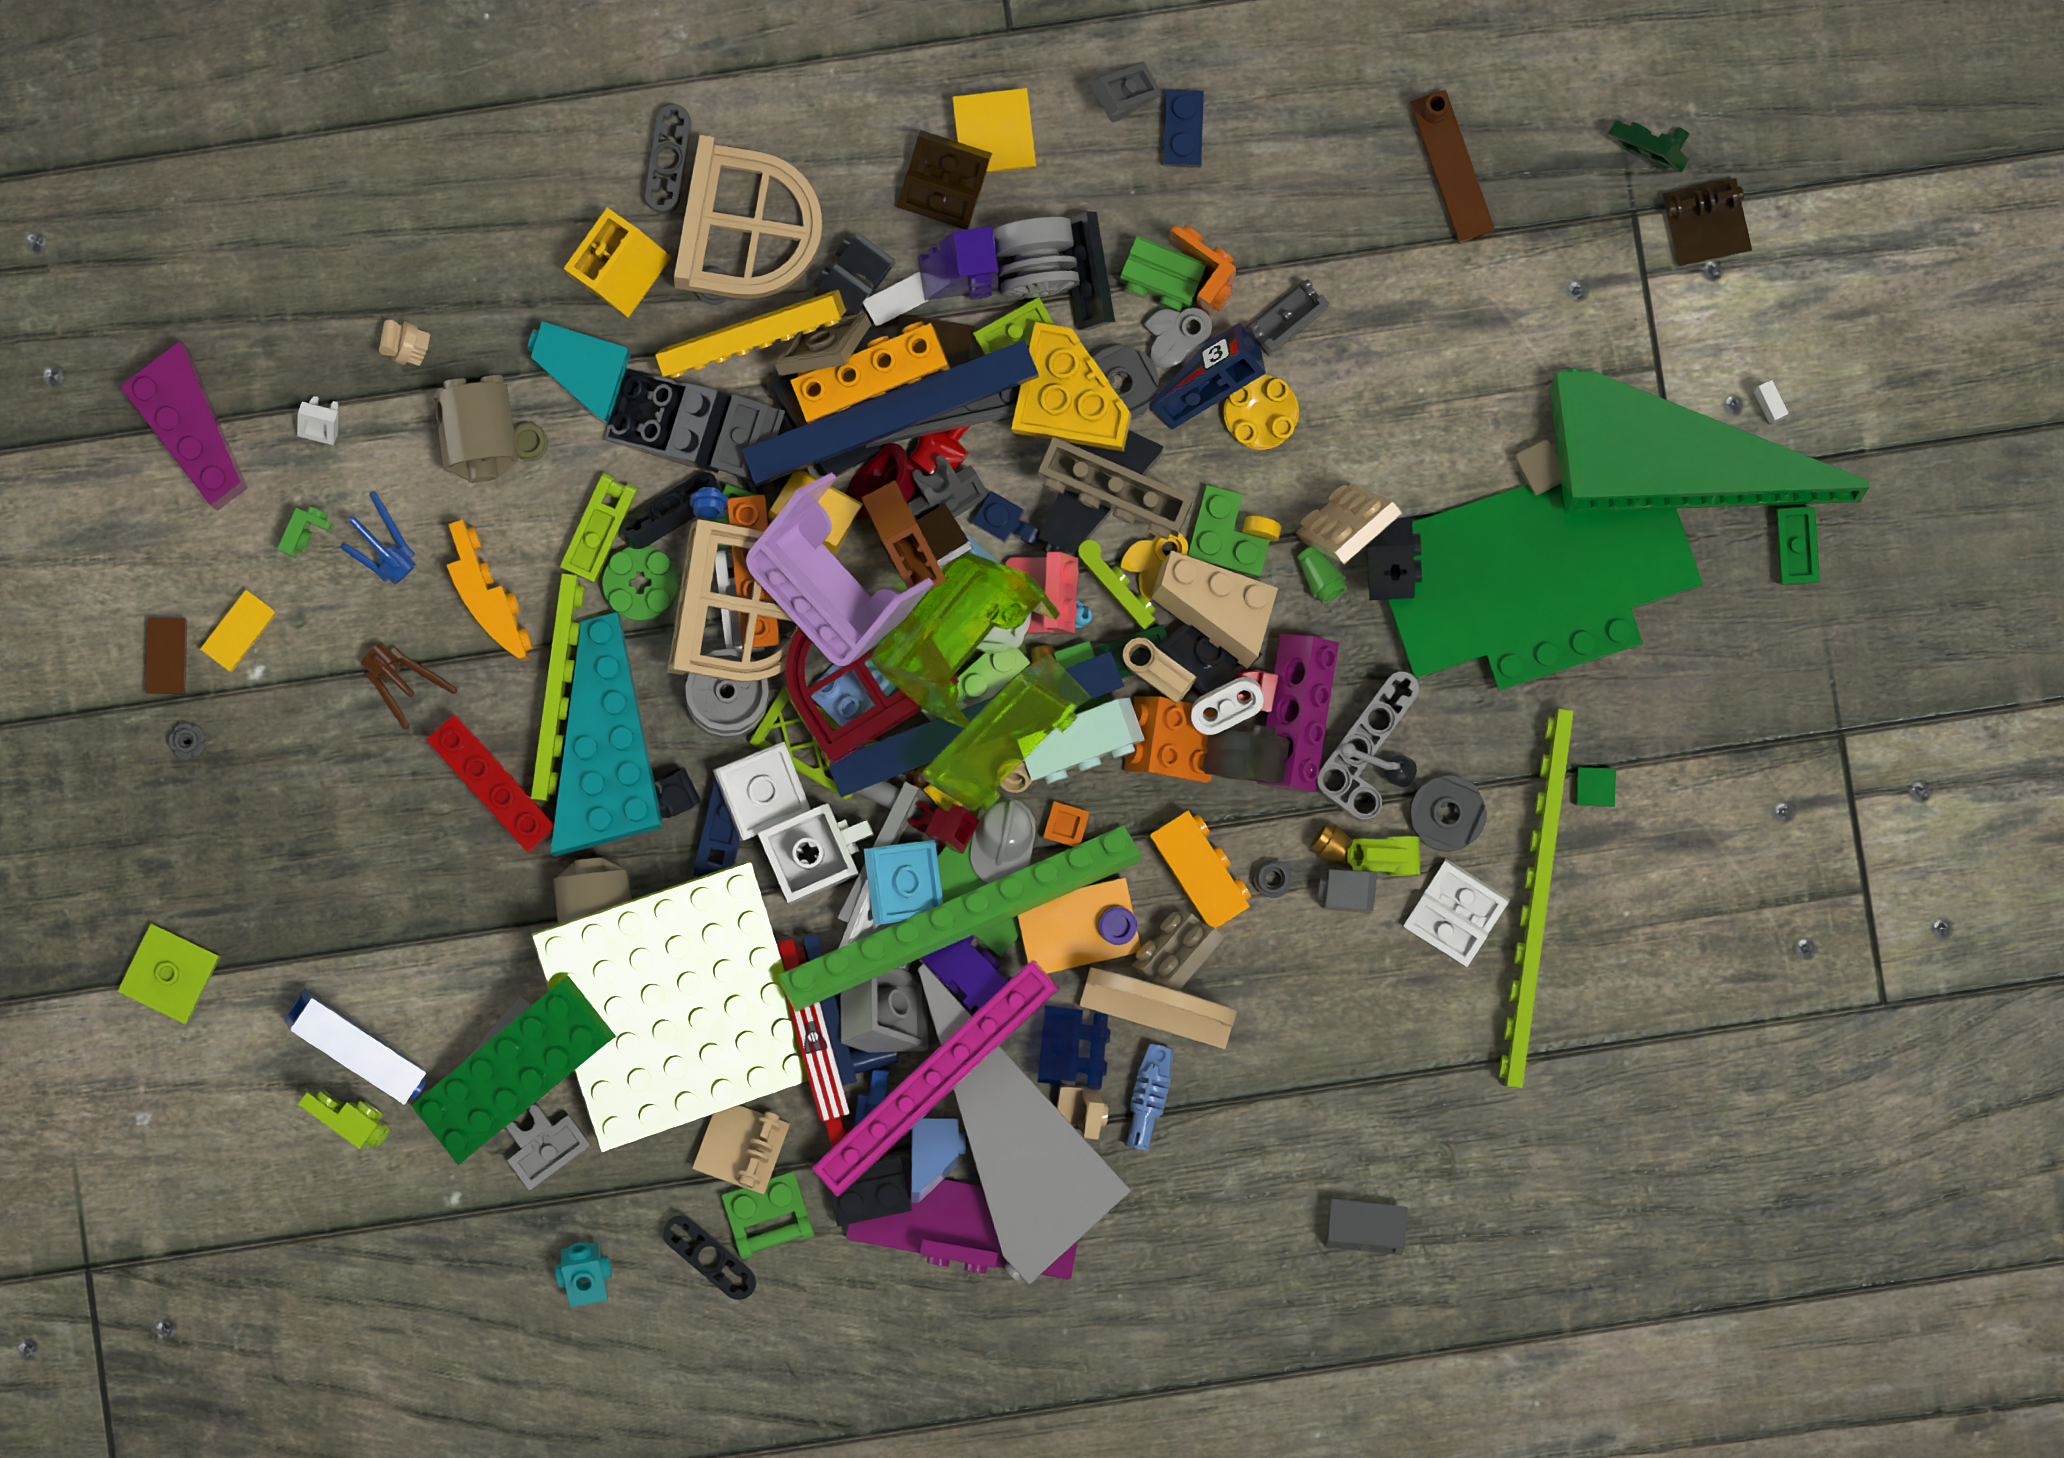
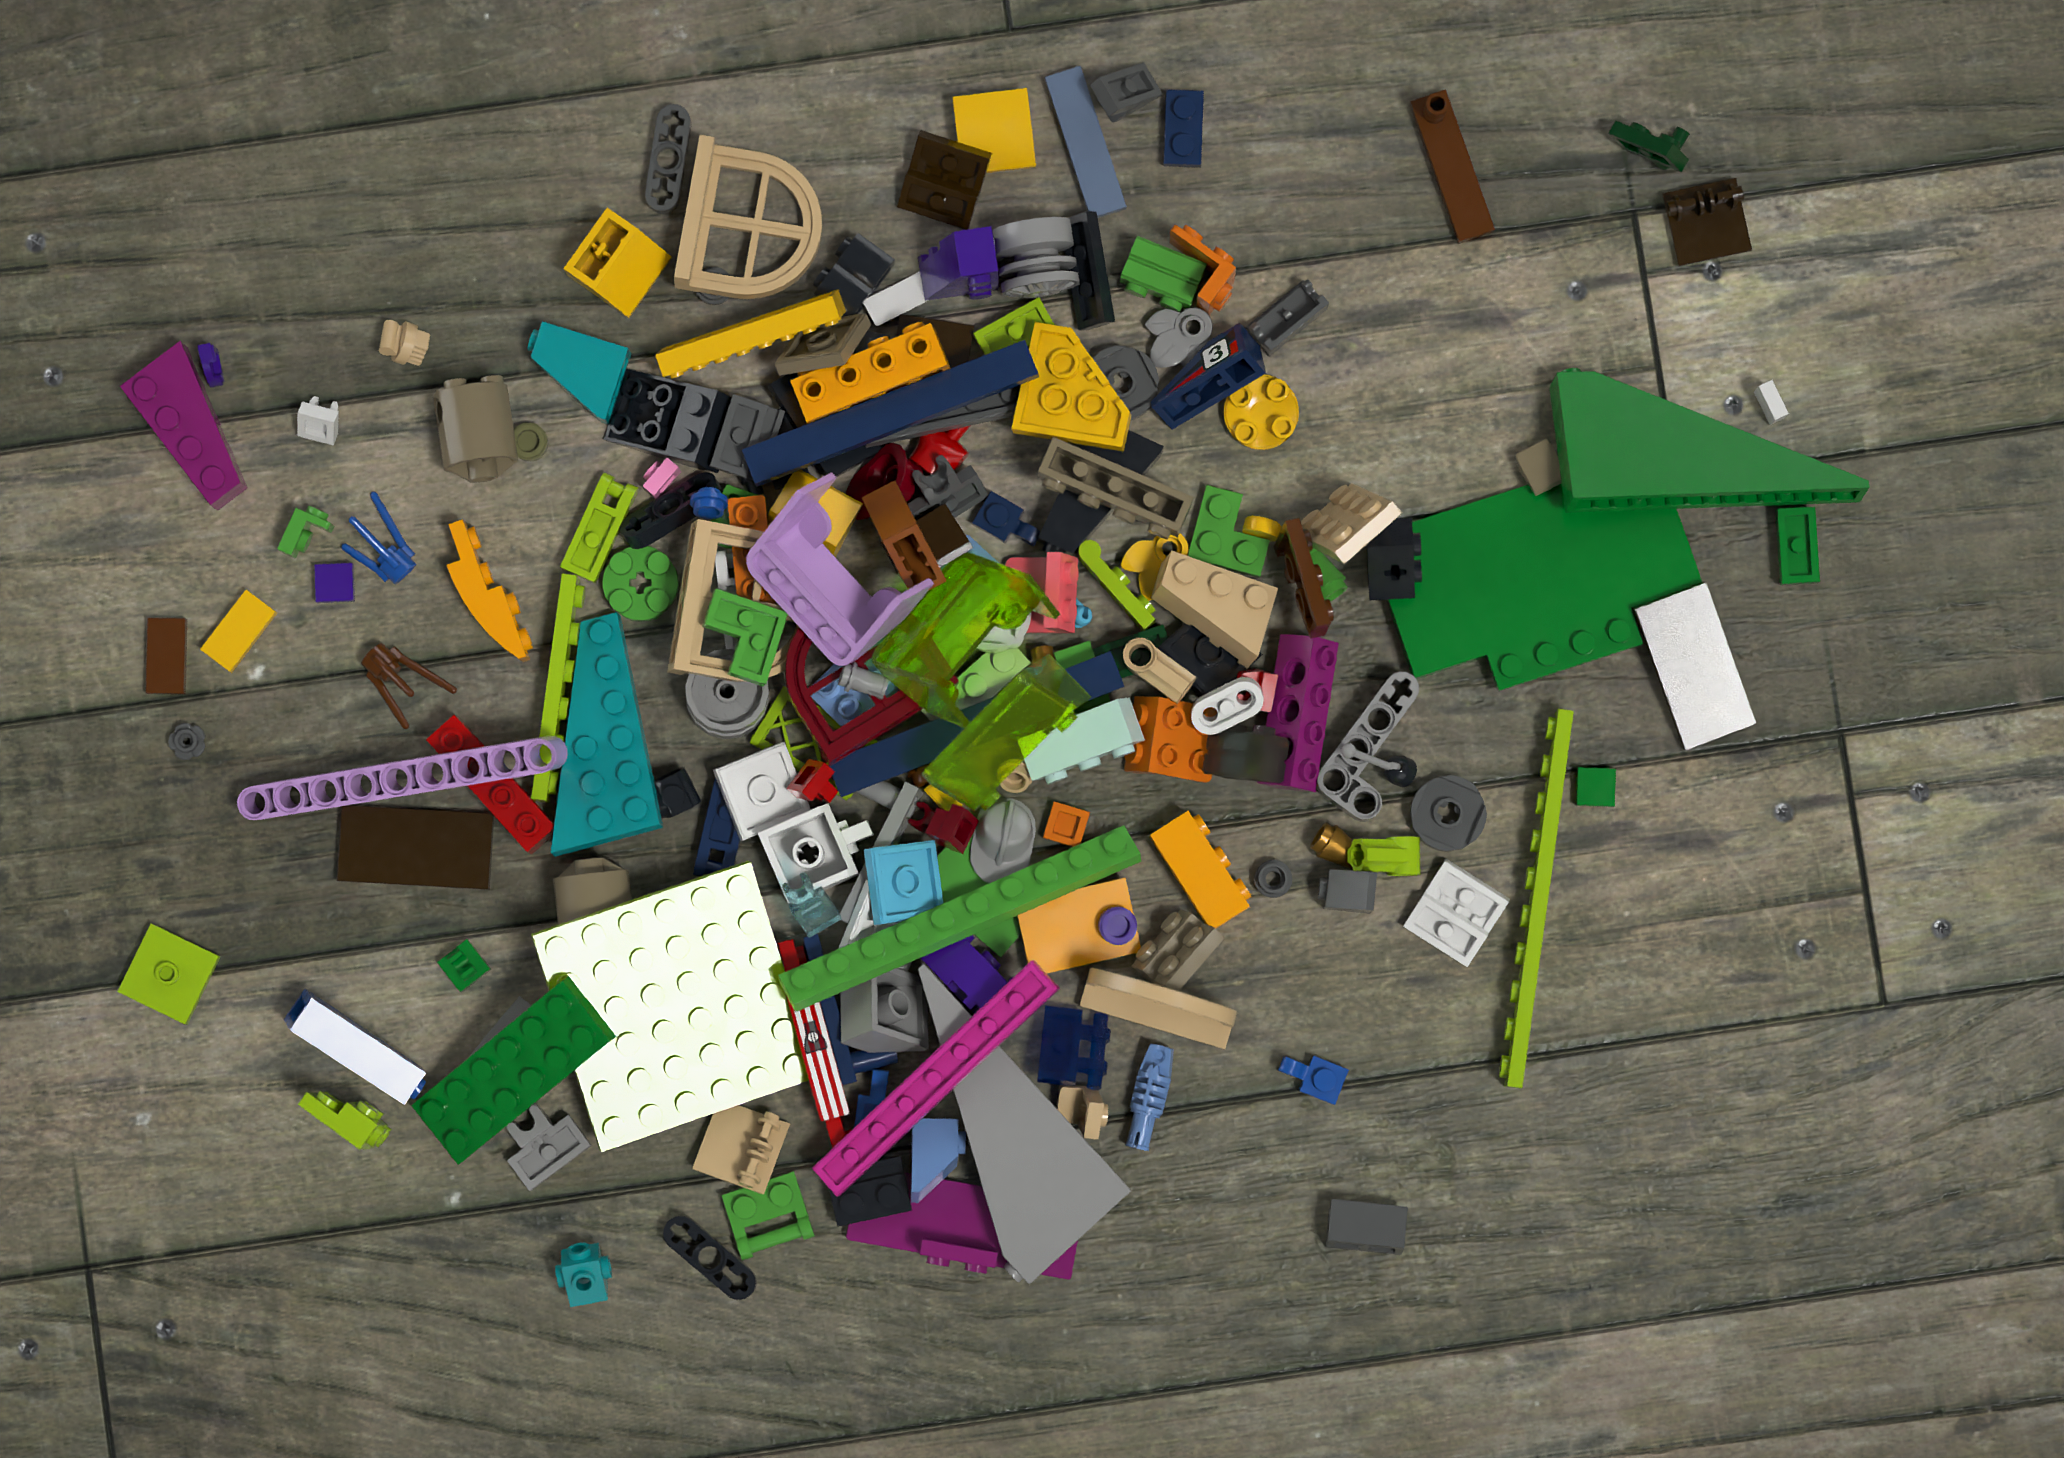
(211, 364): none -> dark purple tile
(334, 583): none -> dark purple tile
(384, 779): none -> lavender beam
(415, 847): none -> dark brown tile
(464, 965): none -> green tile
(660, 477): none -> bright pink plate
(755, 627): none -> bright green plate
(811, 907): none -> clear light blue plate
(813, 782): none -> red tile
(863, 681): none -> light grey pin
(1085, 142): none -> sand blue tile
(1296, 547): none -> reddish brown wing
(1319, 1078): none -> blue plate
(1694, 665): none -> tile

